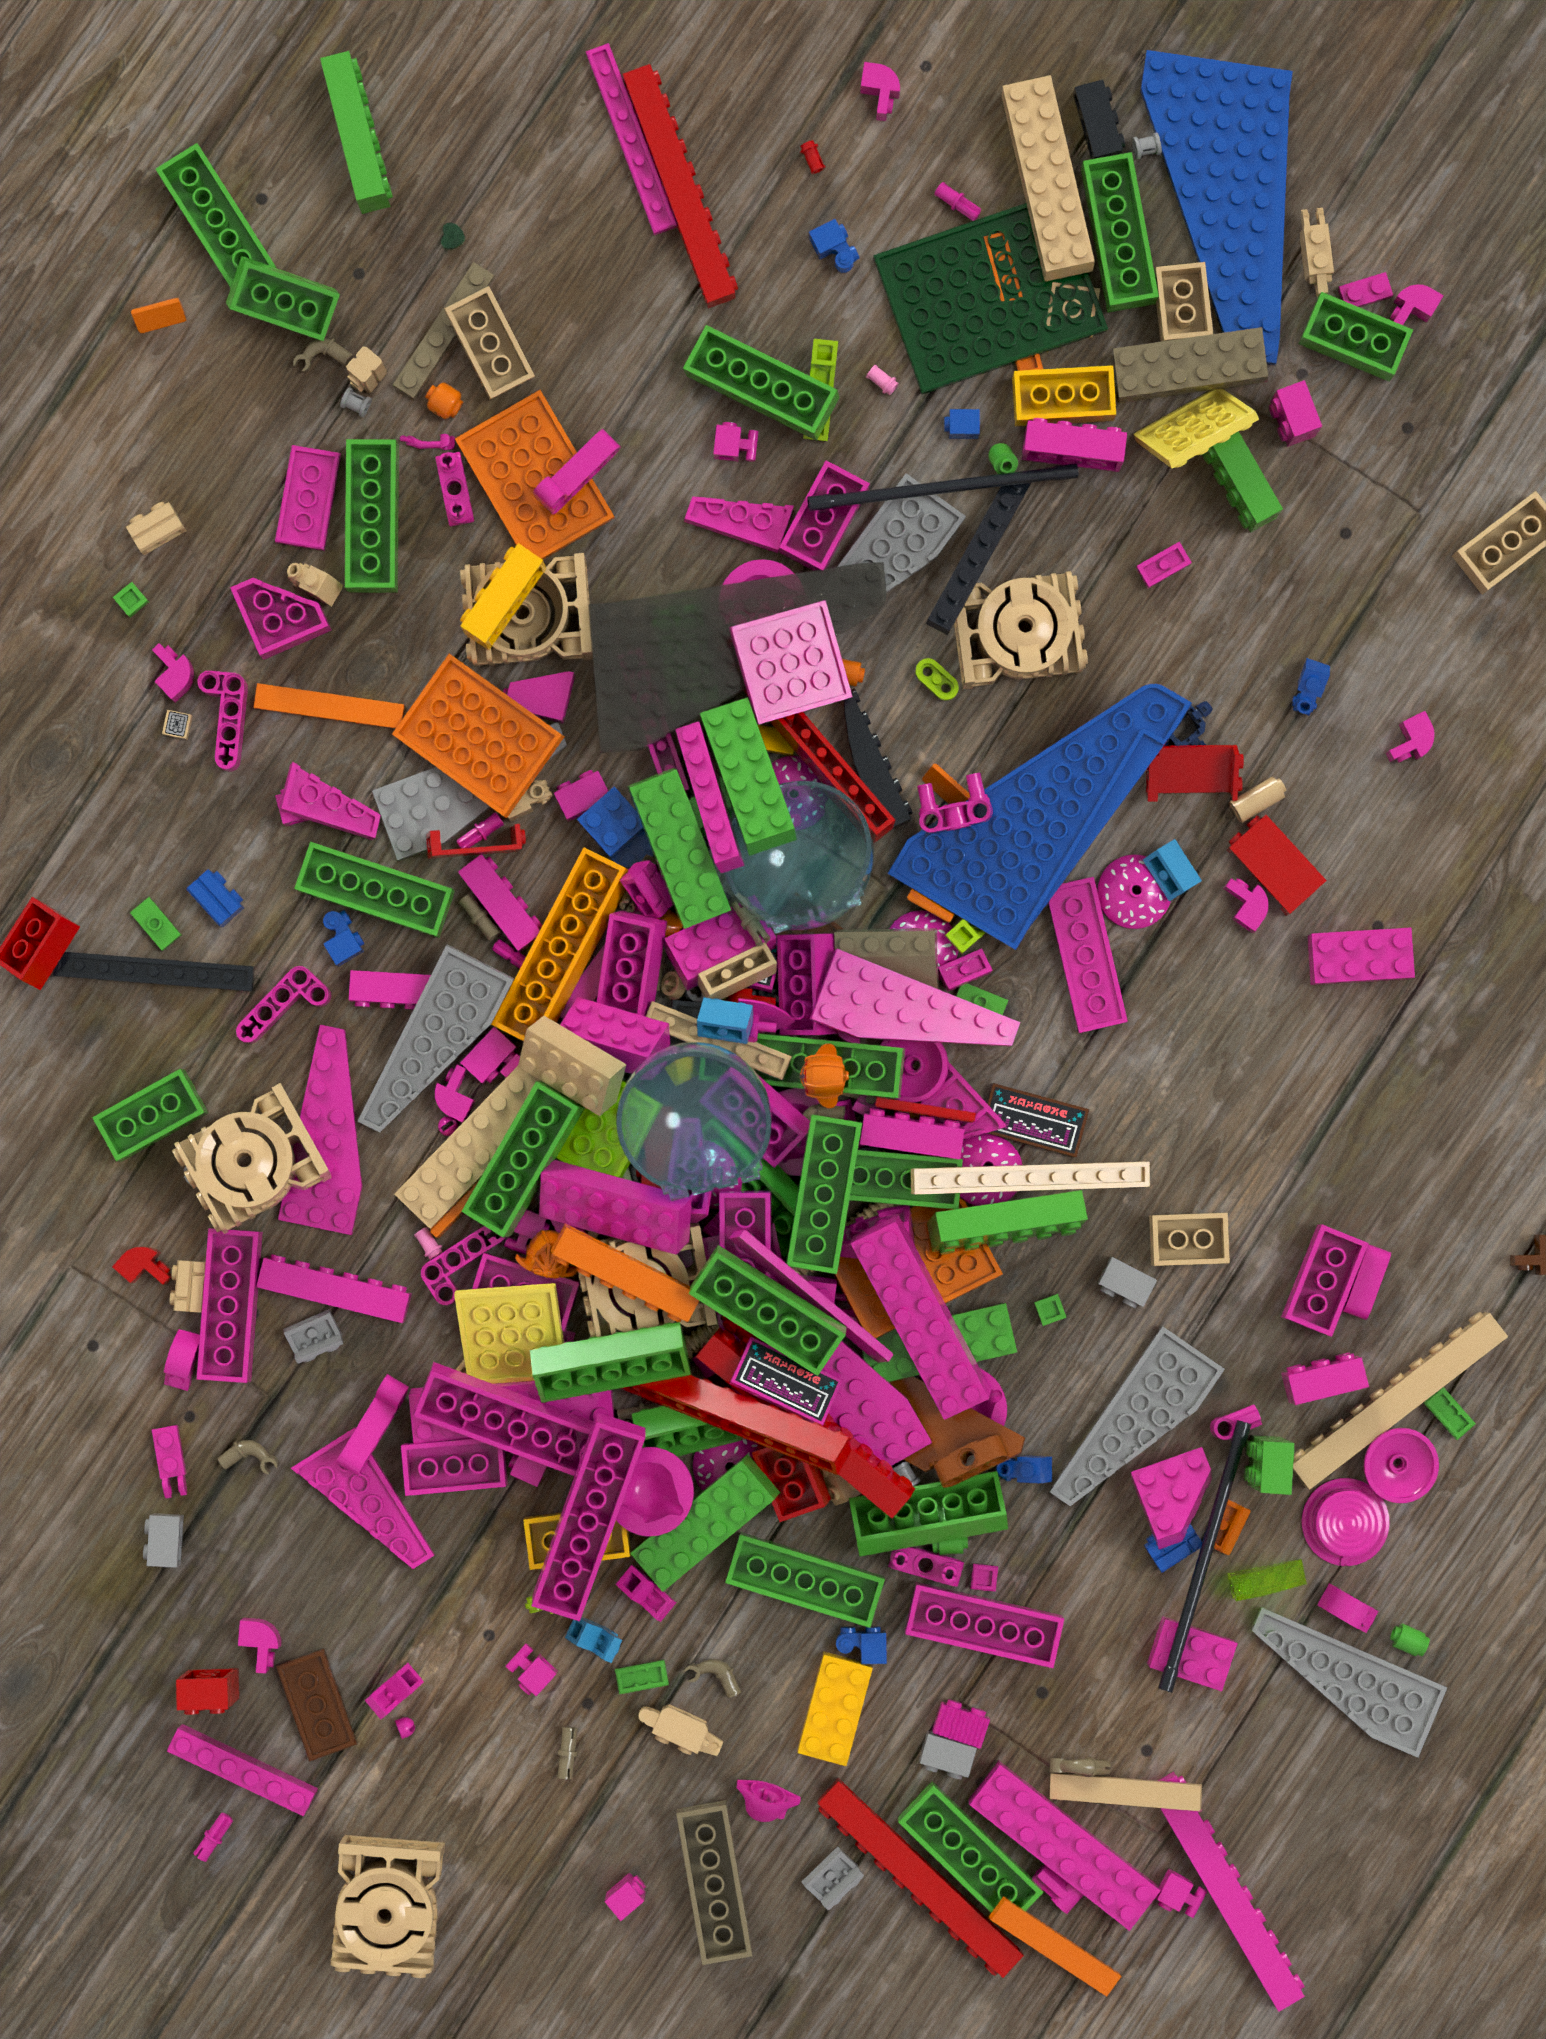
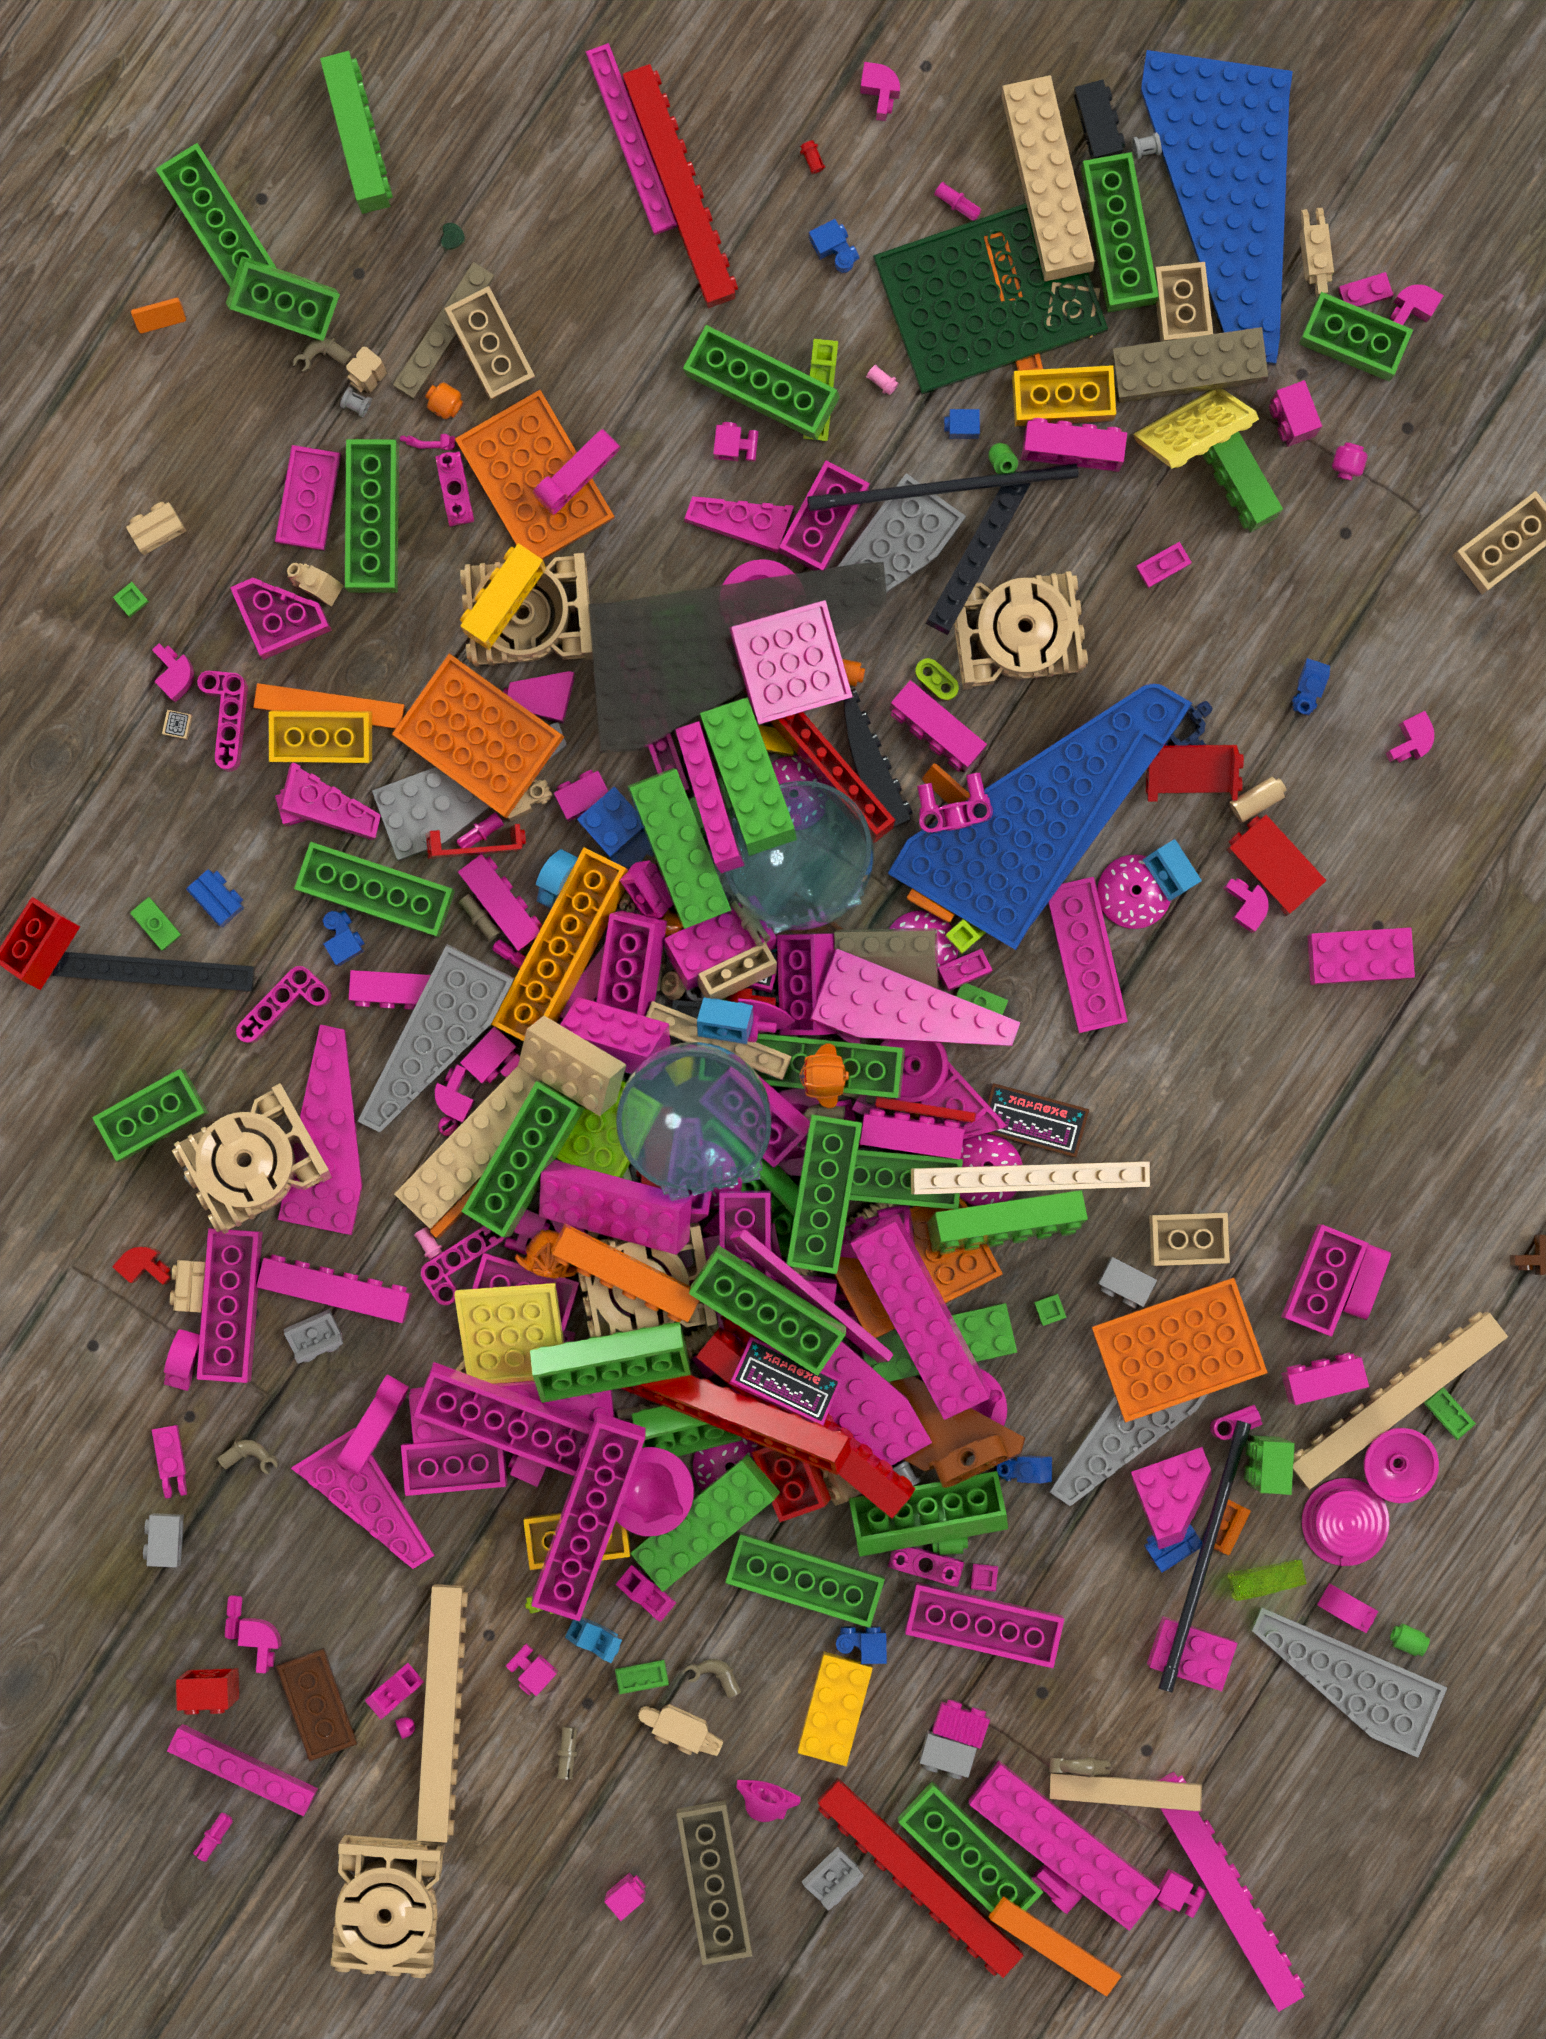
(233, 1612): none -> dark pink piece
(320, 736): none -> yellow brick
(440, 1713): none -> tan brick
(553, 876): none -> dark azure brick
(937, 727): none -> dark pink brick
(1179, 1350): none -> orange plate
(1349, 461): none -> dark pink head

